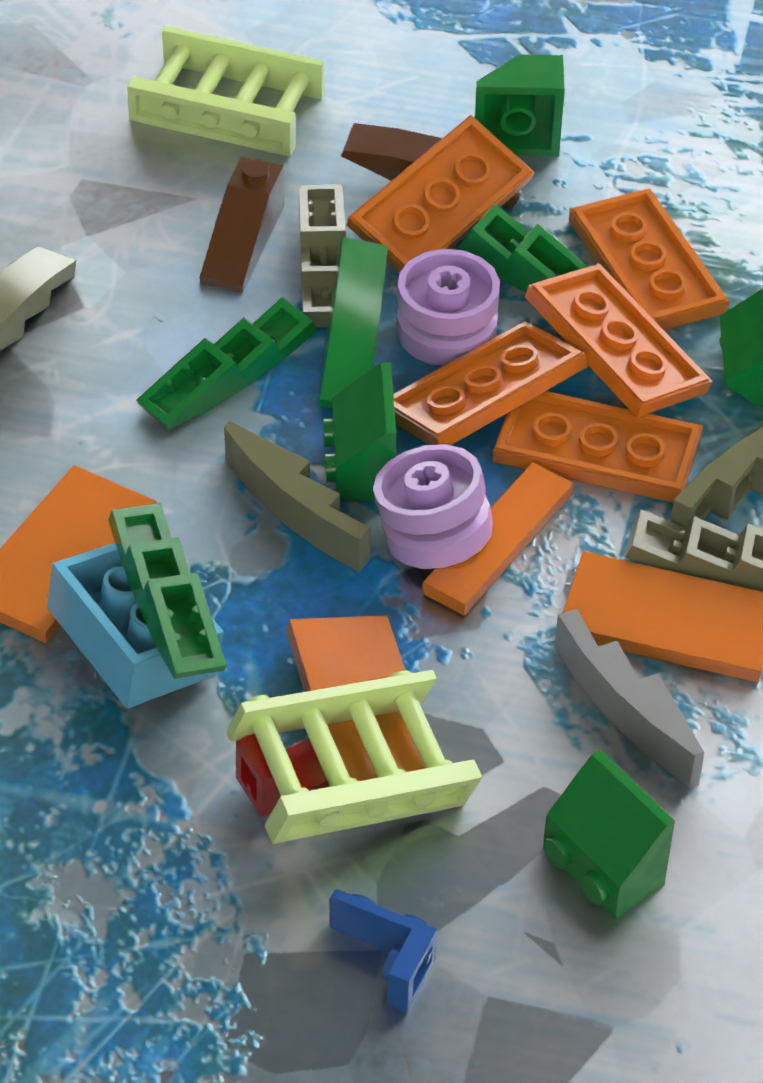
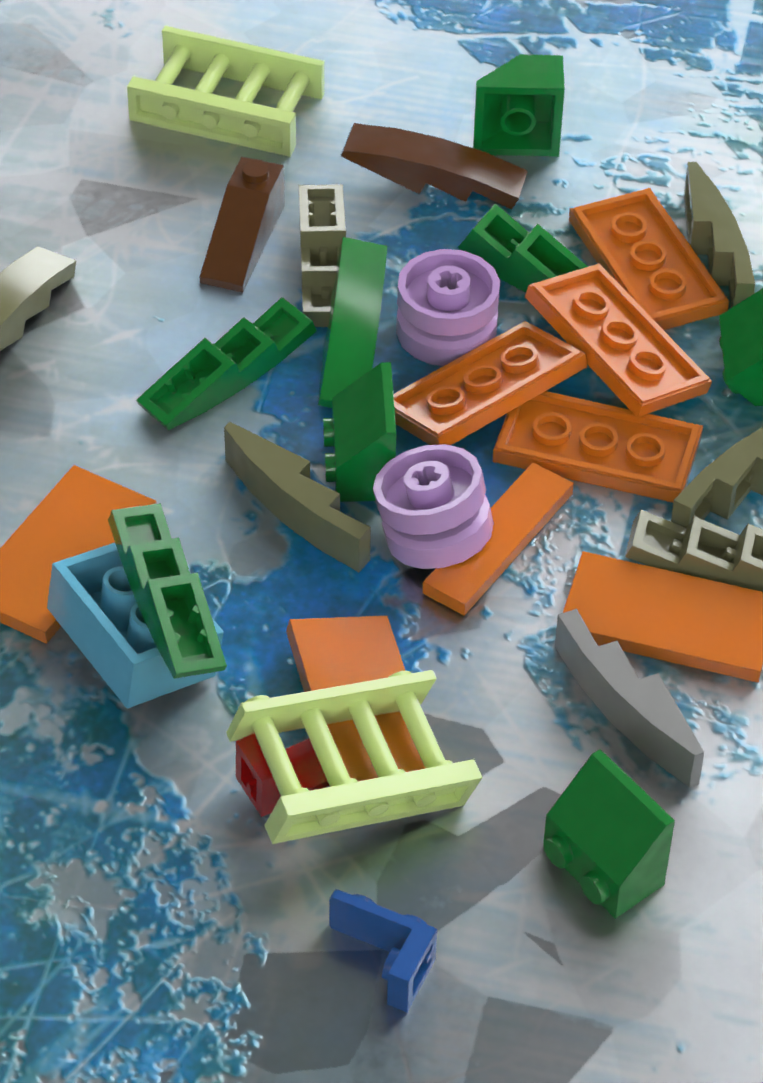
(441, 194): orange tile -> none
(715, 233): none -> olive slope

